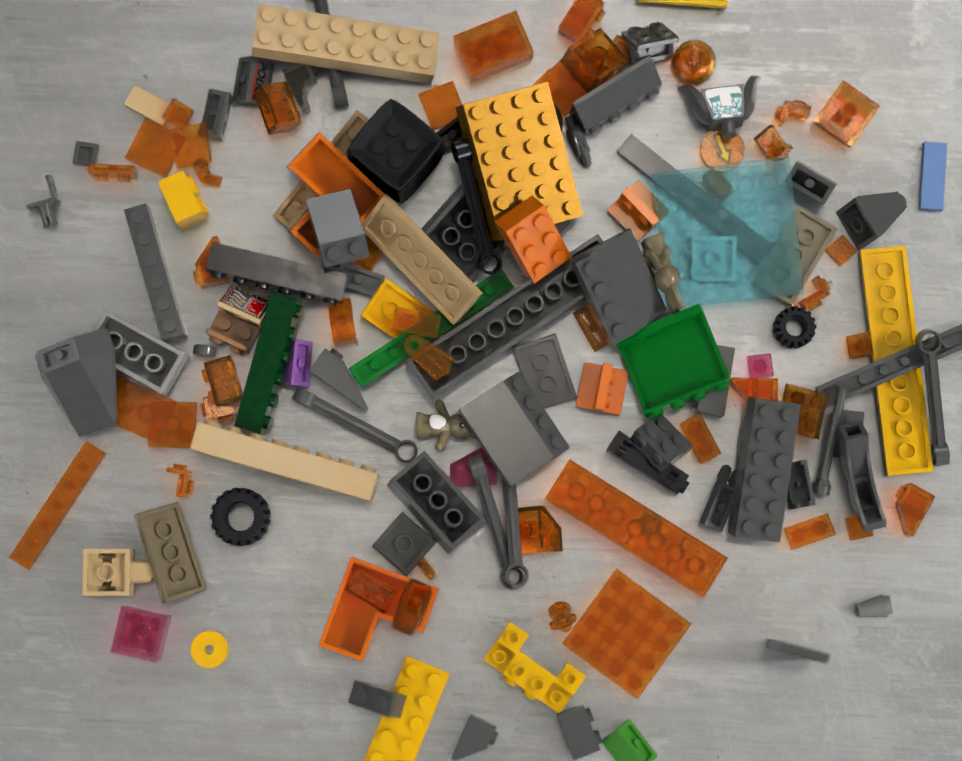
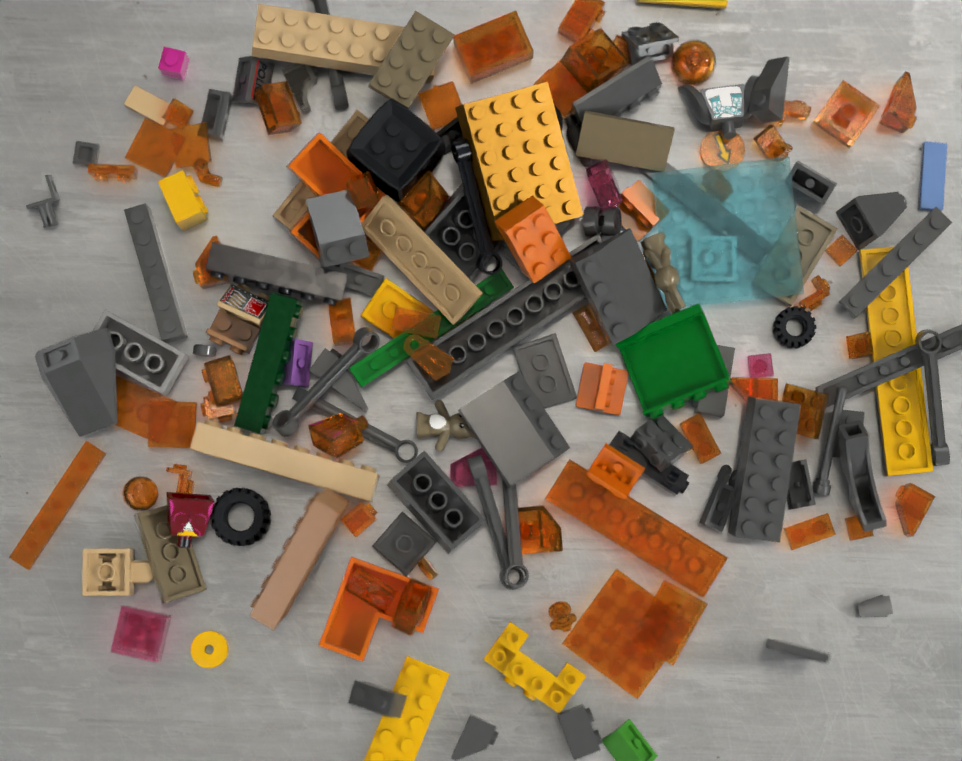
(140, 493): none -> clear orange hair
(174, 63): none -> dark pink brick
(188, 515): none -> dark red torso
(298, 557): none -> medium nougat brick
(325, 382): none -> dark grey piece
(338, 434): none -> clear orange torso
(360, 518): none -> clear orange brick
(363, 191): none -> clear orange brick
(411, 60): none -> dark tan plate
(424, 200): none -> clear orange slope
(598, 221): none -> dark grey wheel
(604, 185): none -> clear pink slope
(615, 471): none -> orange bracket
(624, 141): none -> dark tan tile
(668, 622): none -> clear orange slope
(770, 90): none -> dark grey slope
(895, 262): none -> dark grey plate
(900, 106): none -> clear orange slope

